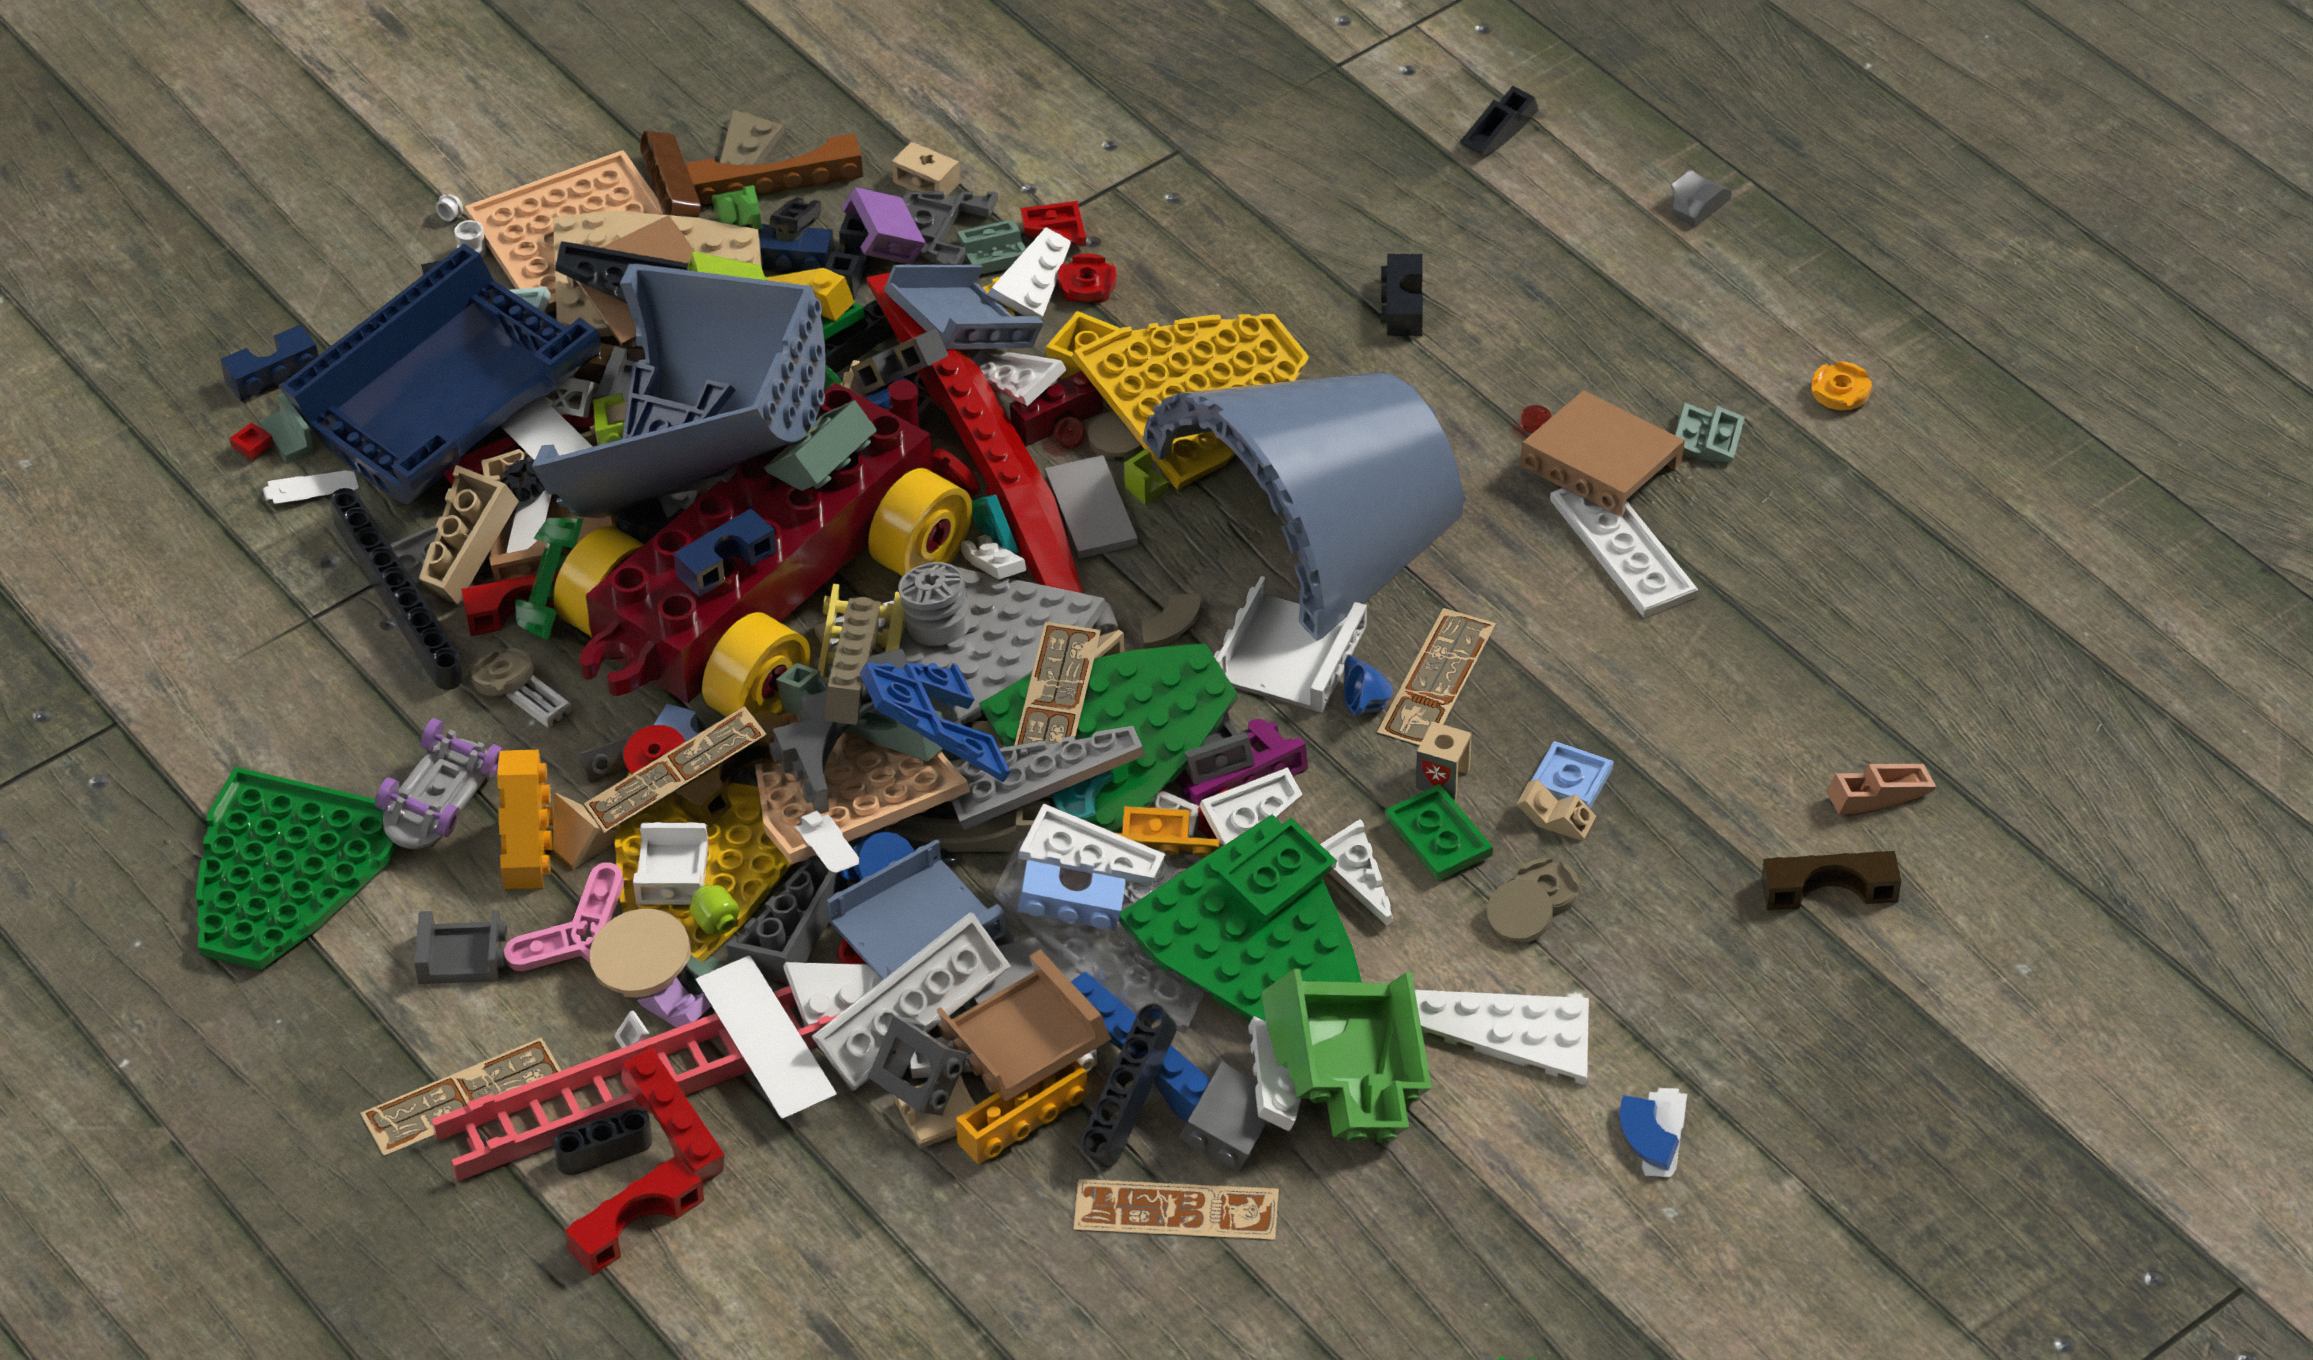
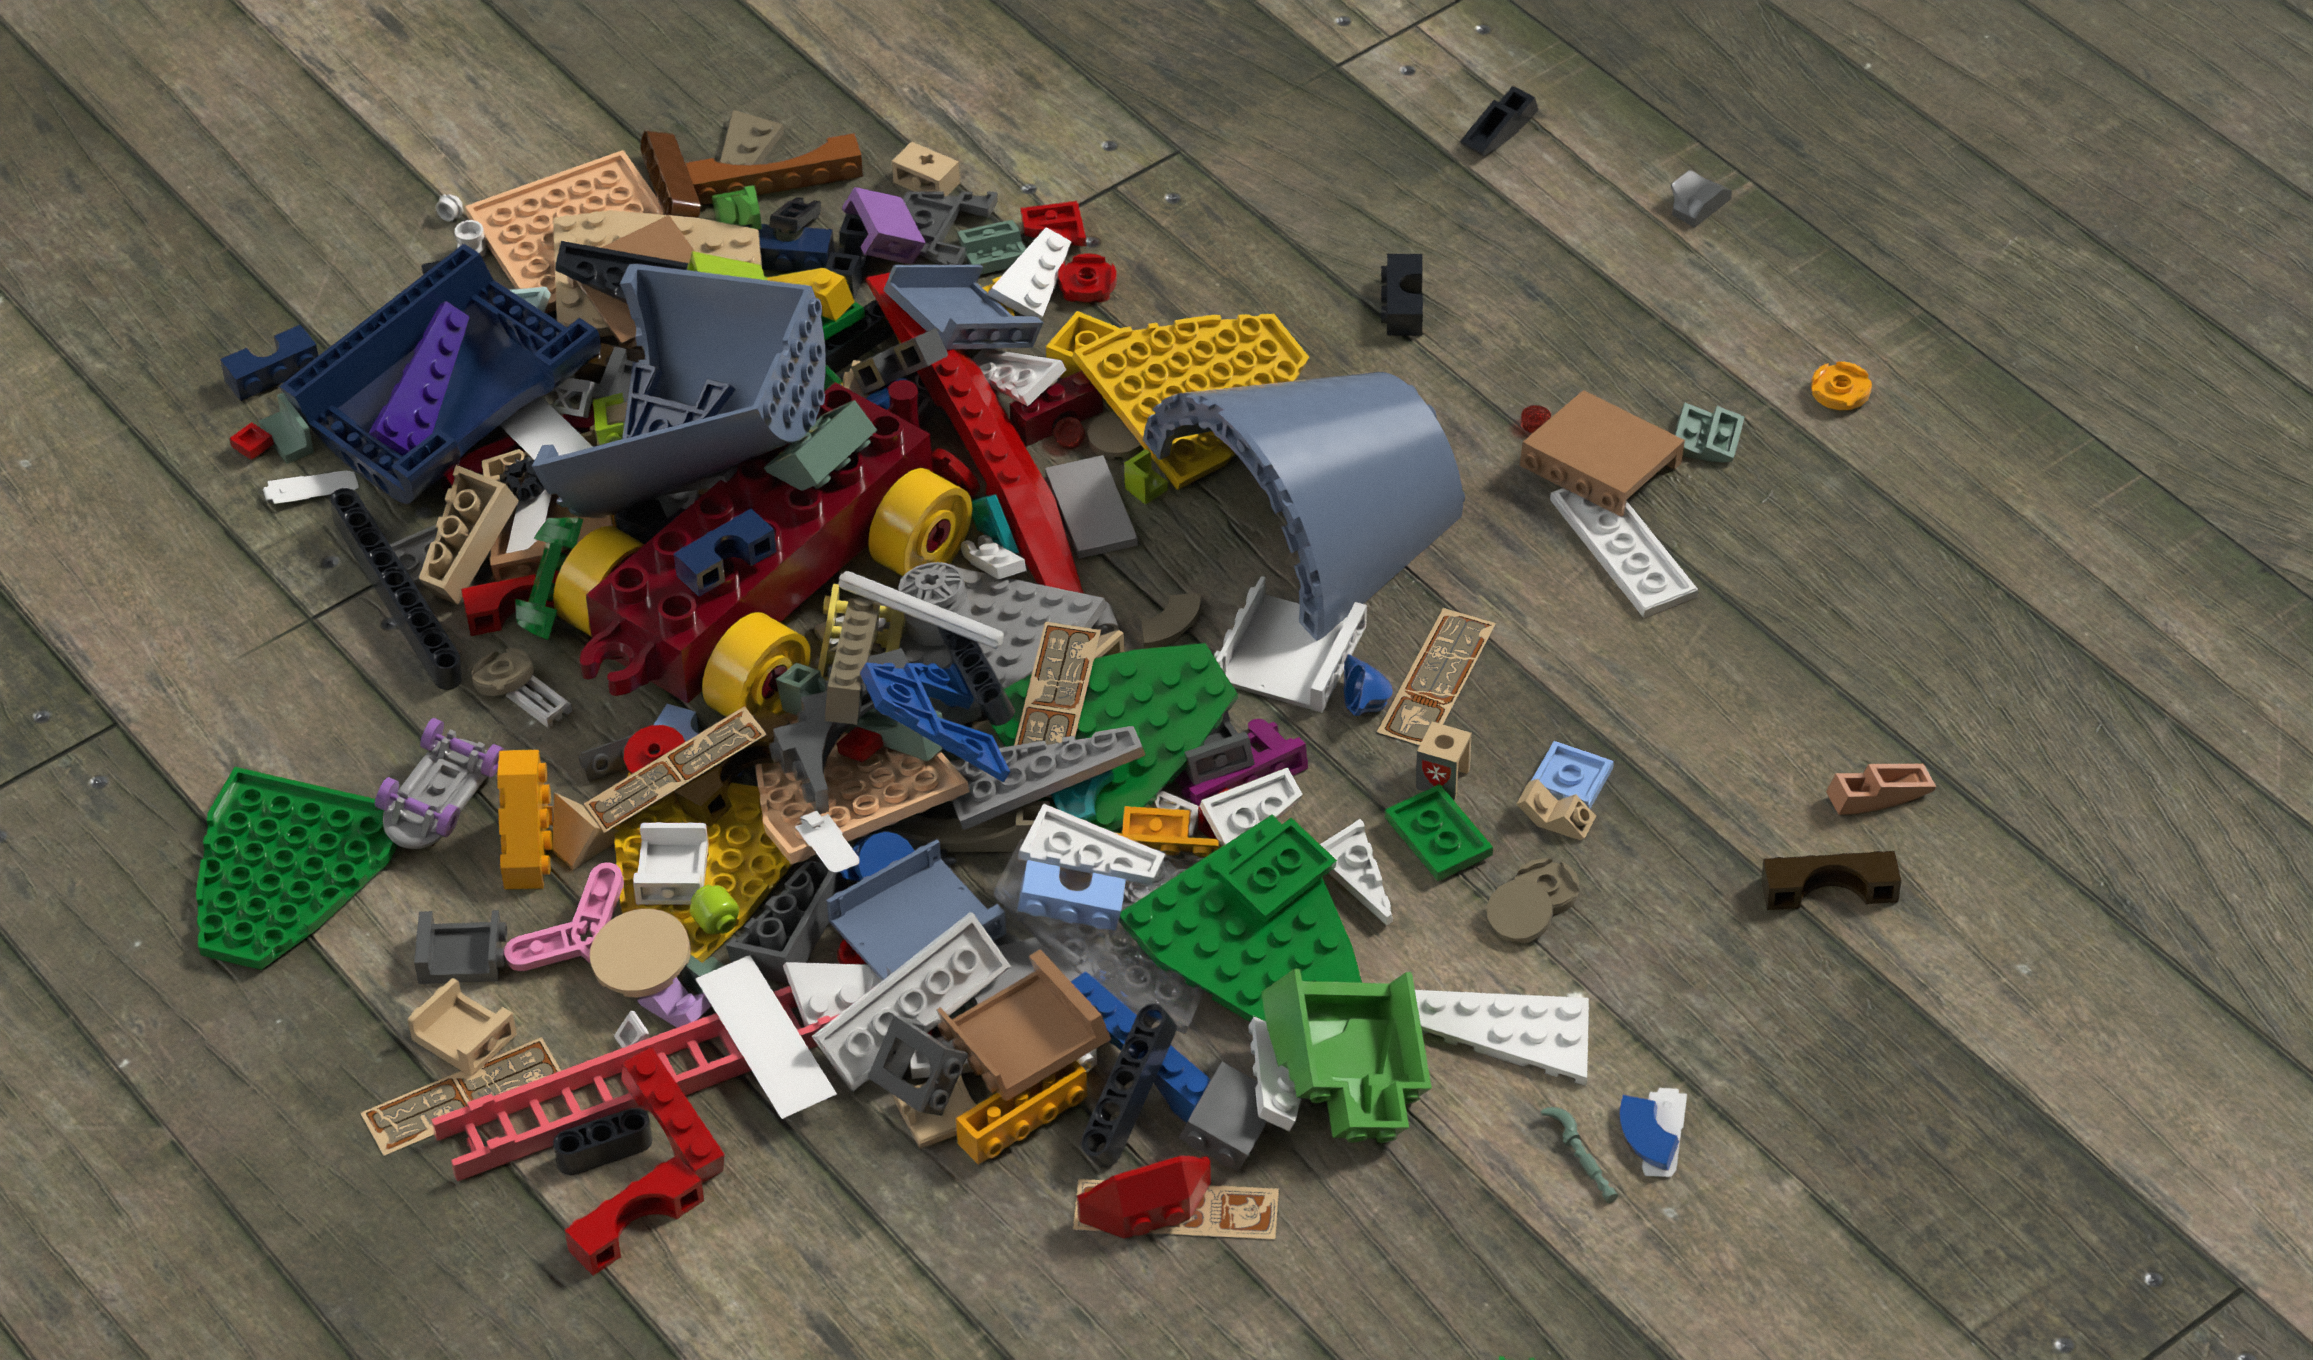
(420, 392): none -> dark purple wing
(460, 1028): none -> tan panel
(859, 744): none -> red plate
(921, 609): none -> white axle
(979, 677): none -> black beam
(1146, 1197): none -> red wedge
(1571, 1138): none -> sand green piece

